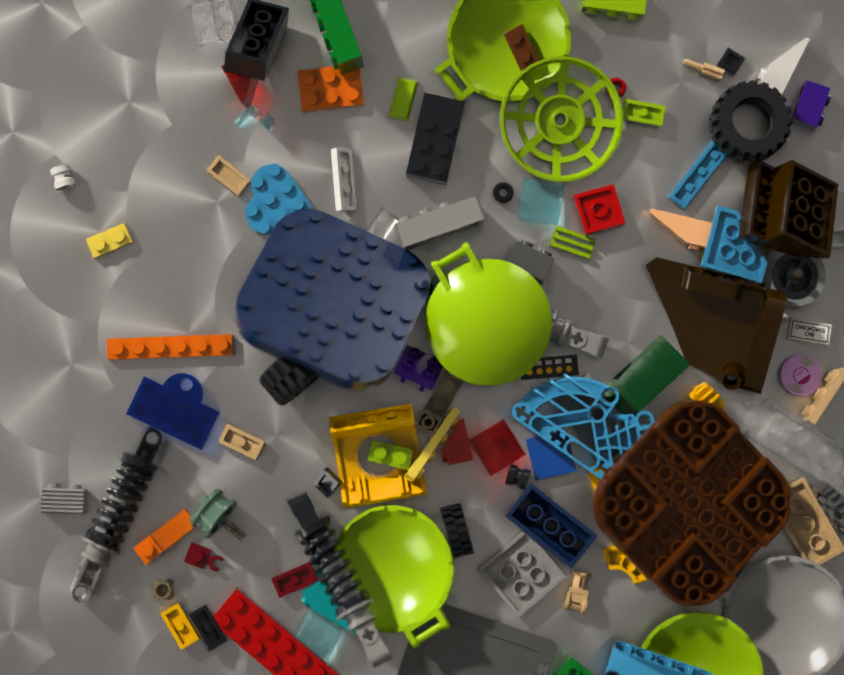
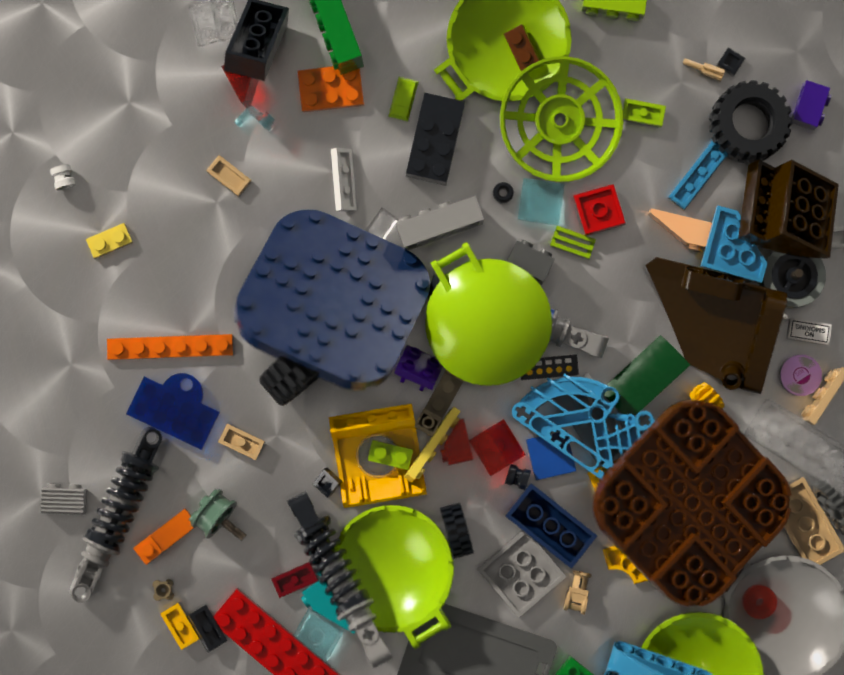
(200, 556): dark red plate -> none
(273, 198): dark azure plate -> none
(622, 85): red plate -> none
(754, 593): none -> clear red piece
(781, 70): white slope -> none

